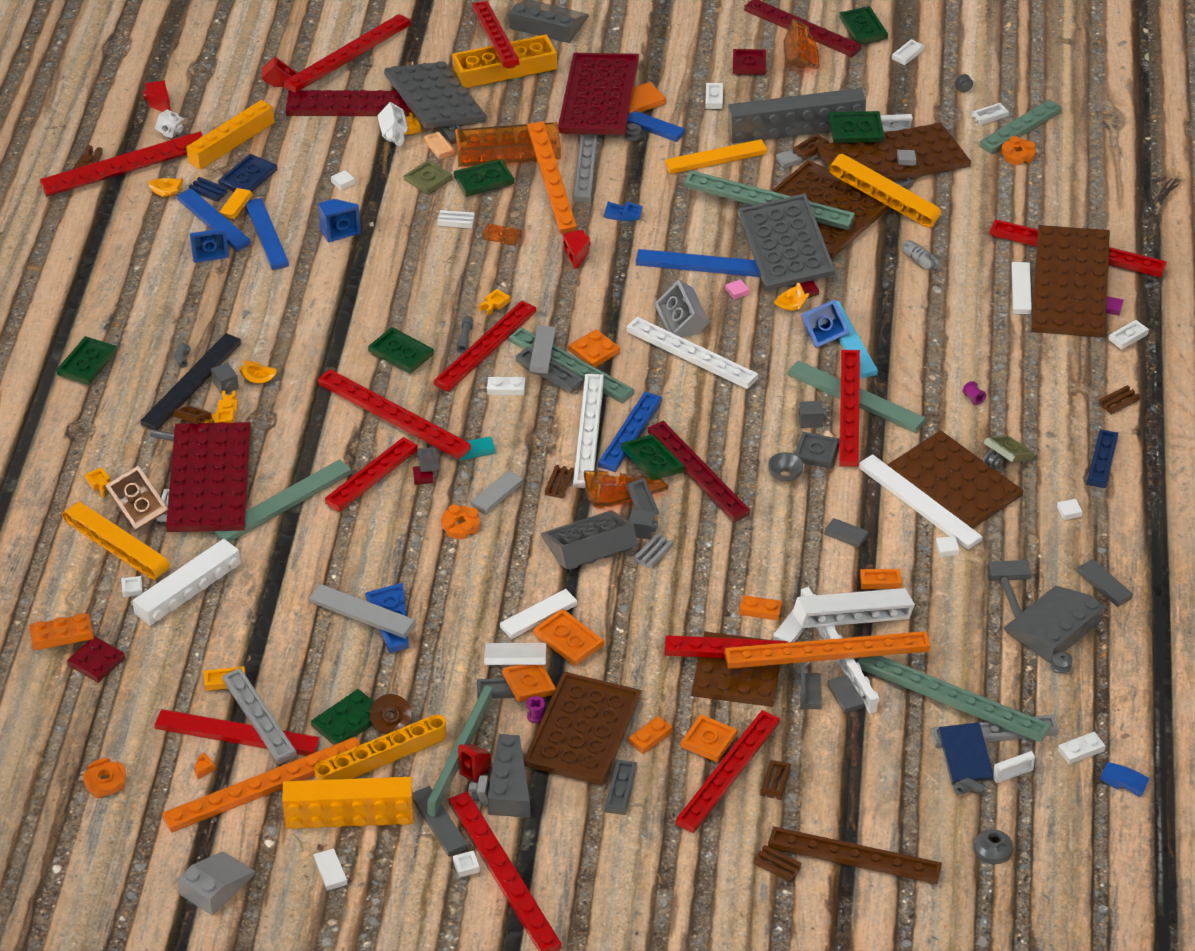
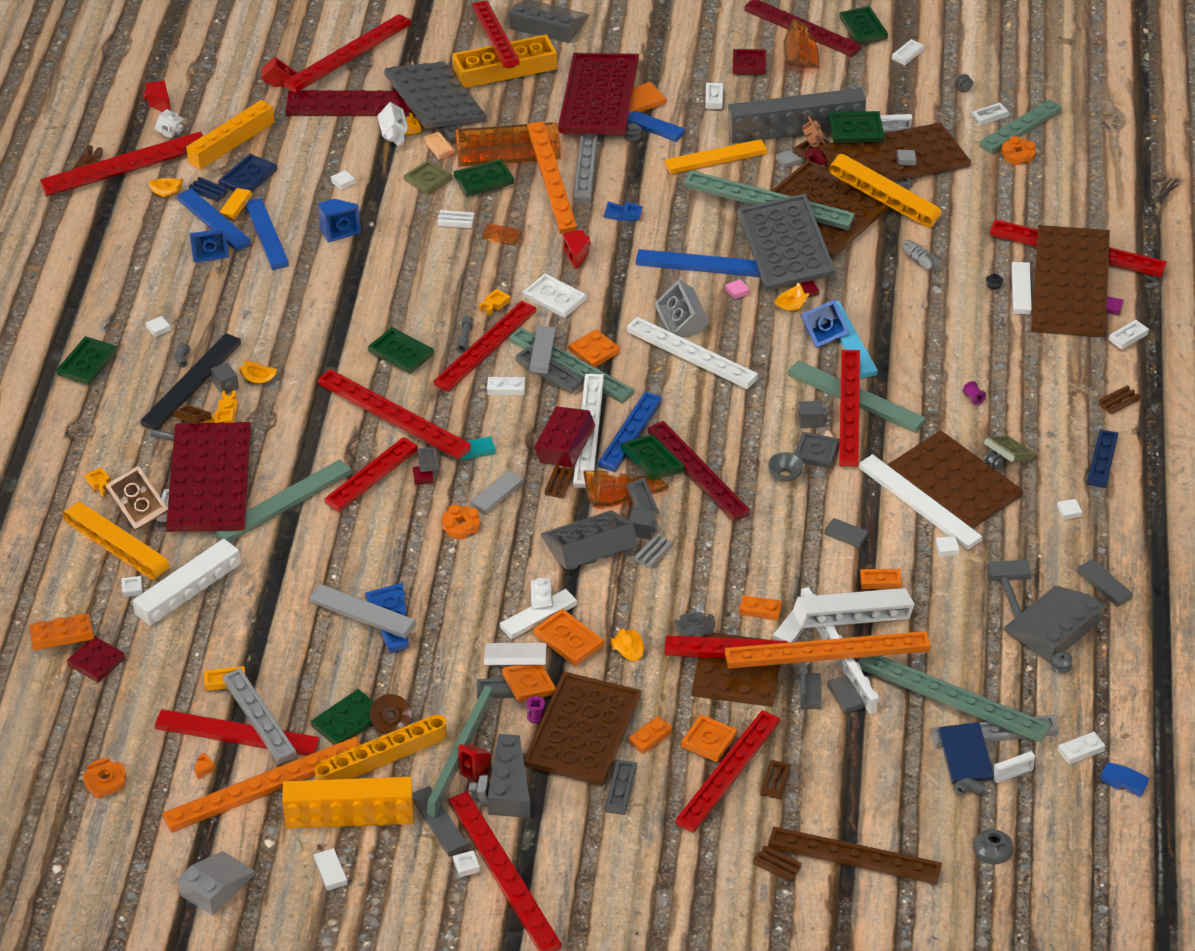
(158, 326): none -> white tile
(541, 592): none -> white plate
(554, 295): none -> white tile
(564, 436): none -> dark red brick
(628, 644): none -> light orange hat
(694, 624): none -> dark grey plate
(813, 133): none -> nougat hinge
(815, 156): none -> dark red tile
(994, 281): none -> black plate

